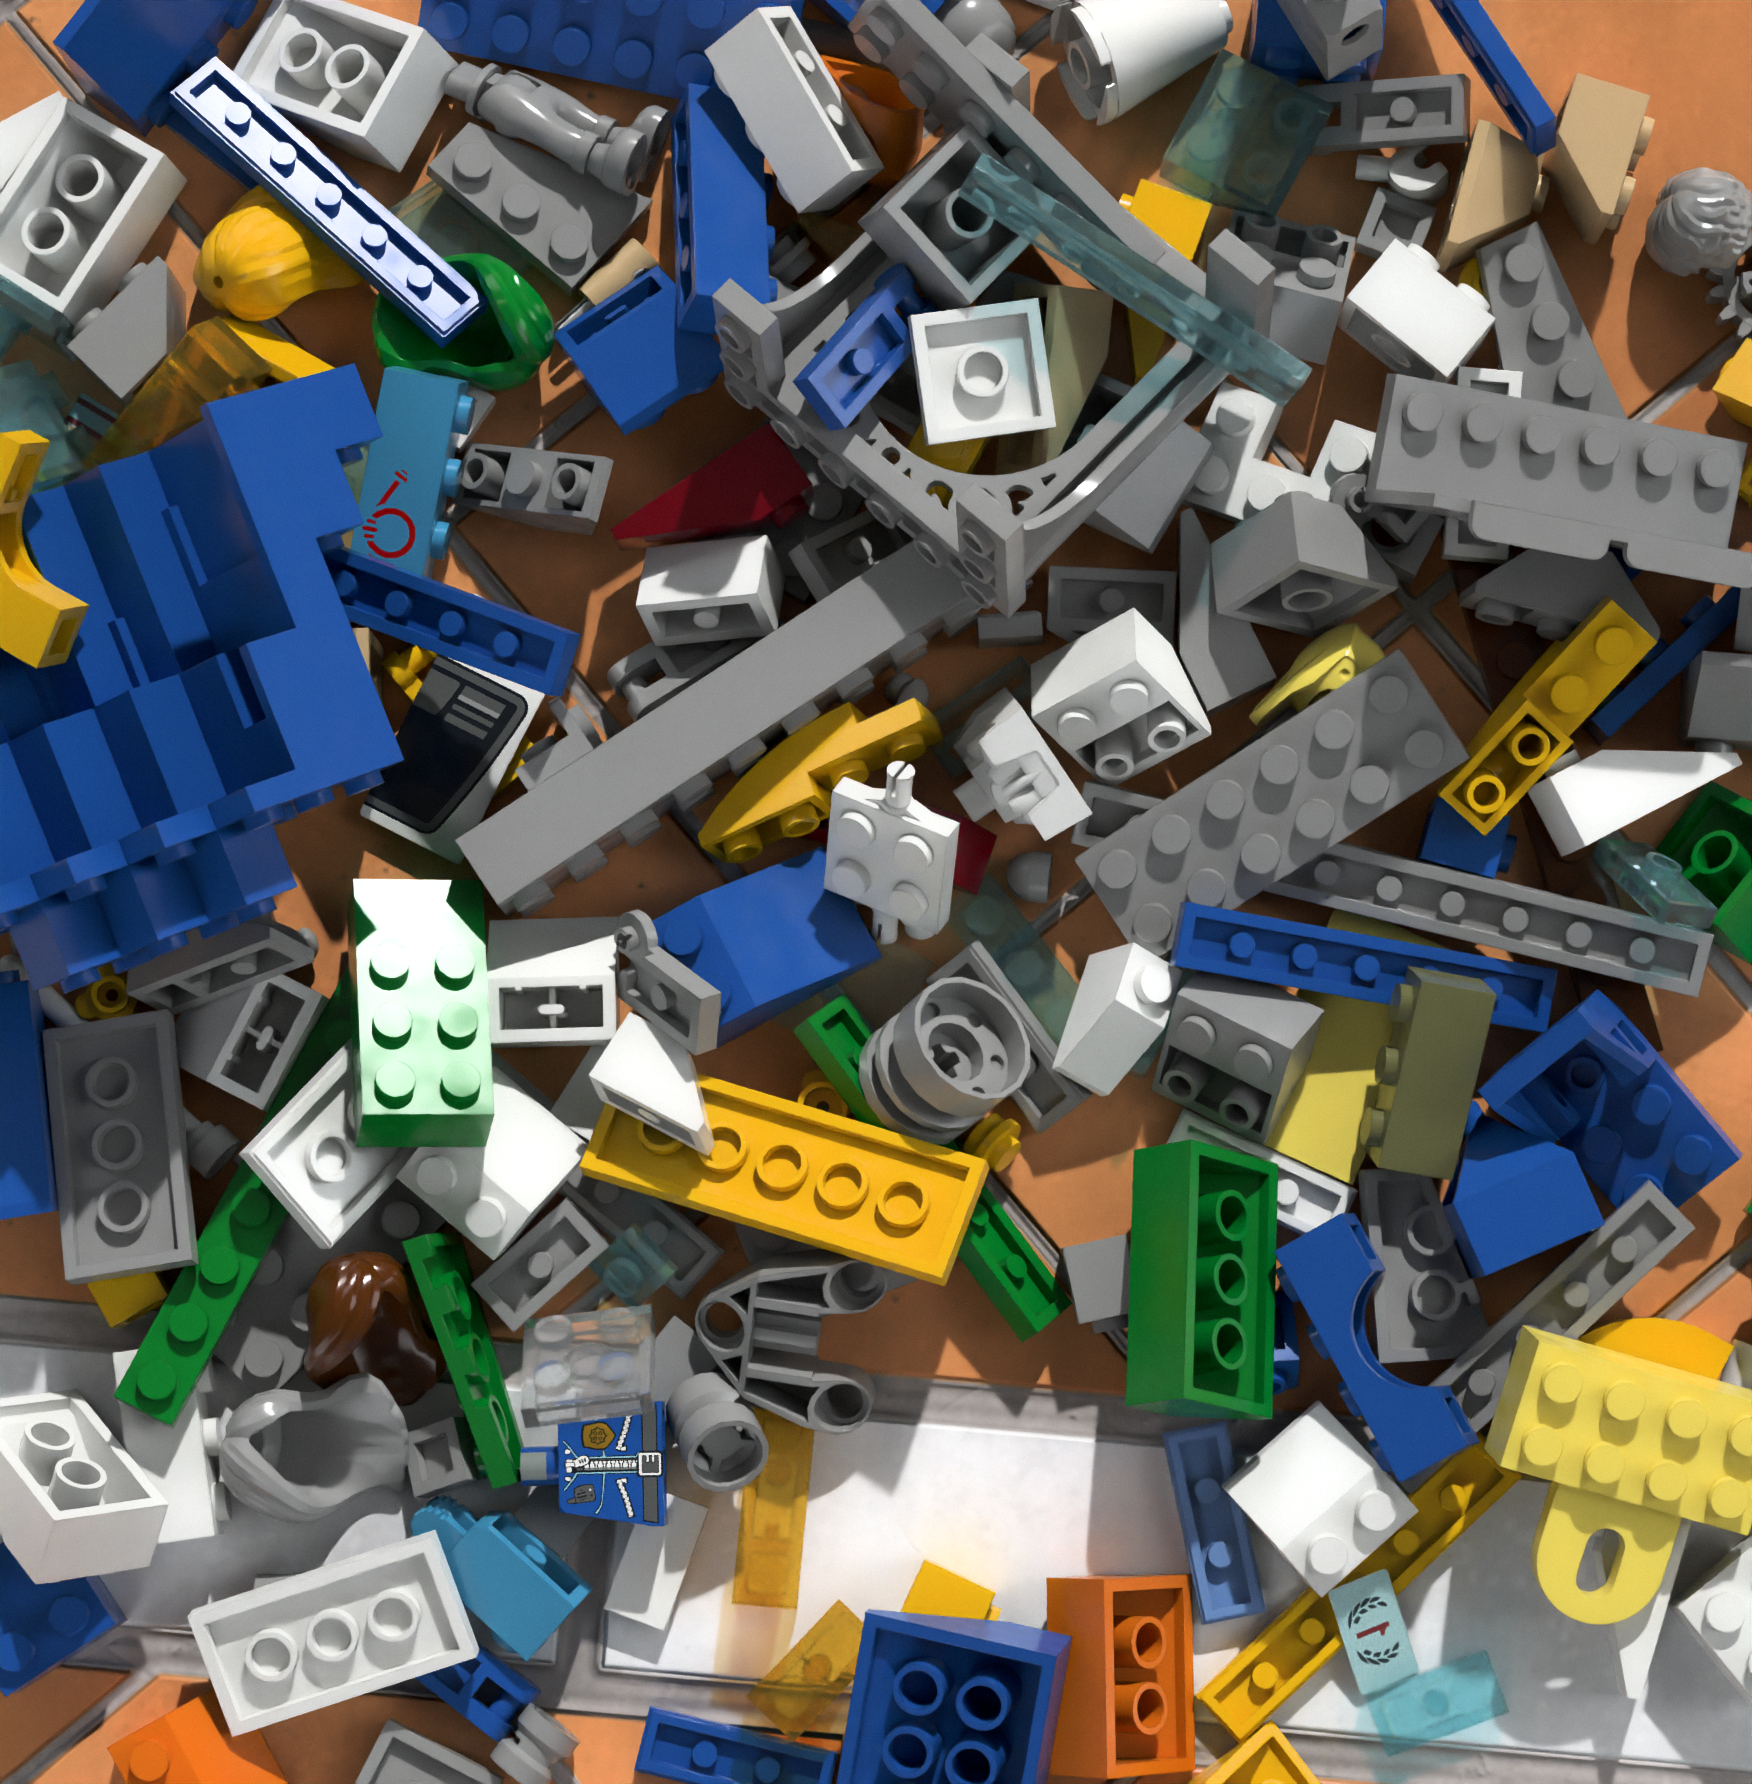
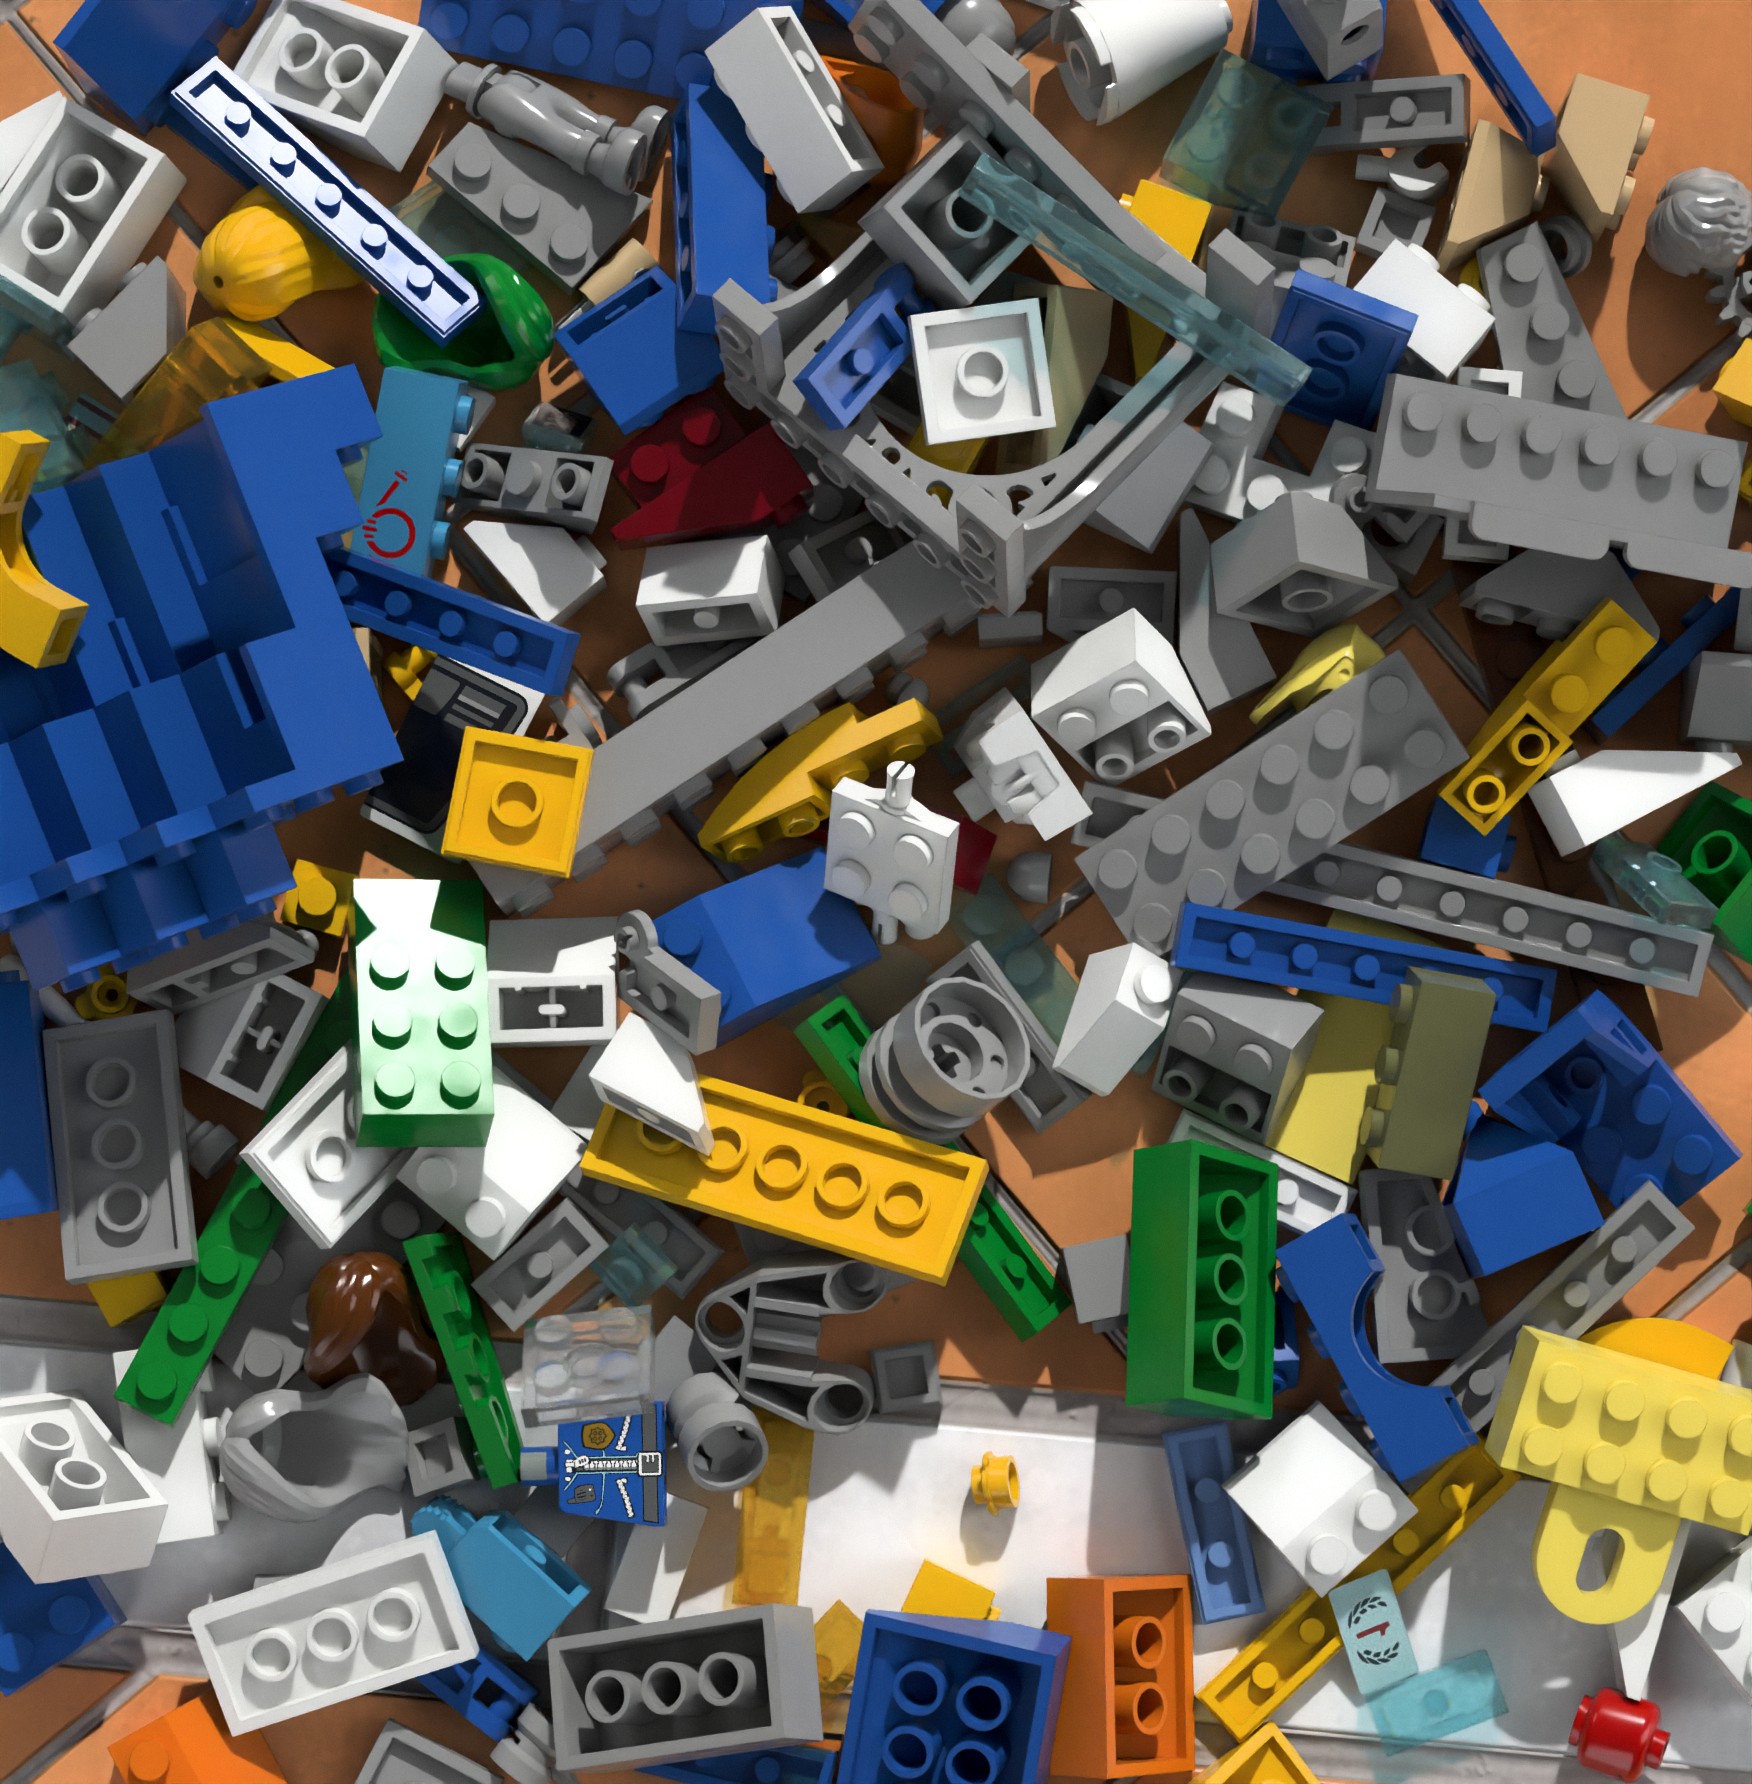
(319, 899): none -> yellow plate
(518, 802): none -> yellow tile
(542, 566): none -> white slope
(559, 429): none -> clear light blue slope
(675, 447): none -> dark red brick
(685, 1689): none -> light grey brick
(906, 1377): none -> light grey tile
(994, 1141): yellow plate -> none
(996, 1483): none -> yellow plate
(1347, 343): none -> blue tile
(1577, 240): none -> light grey plate
(1618, 1735): none -> red head

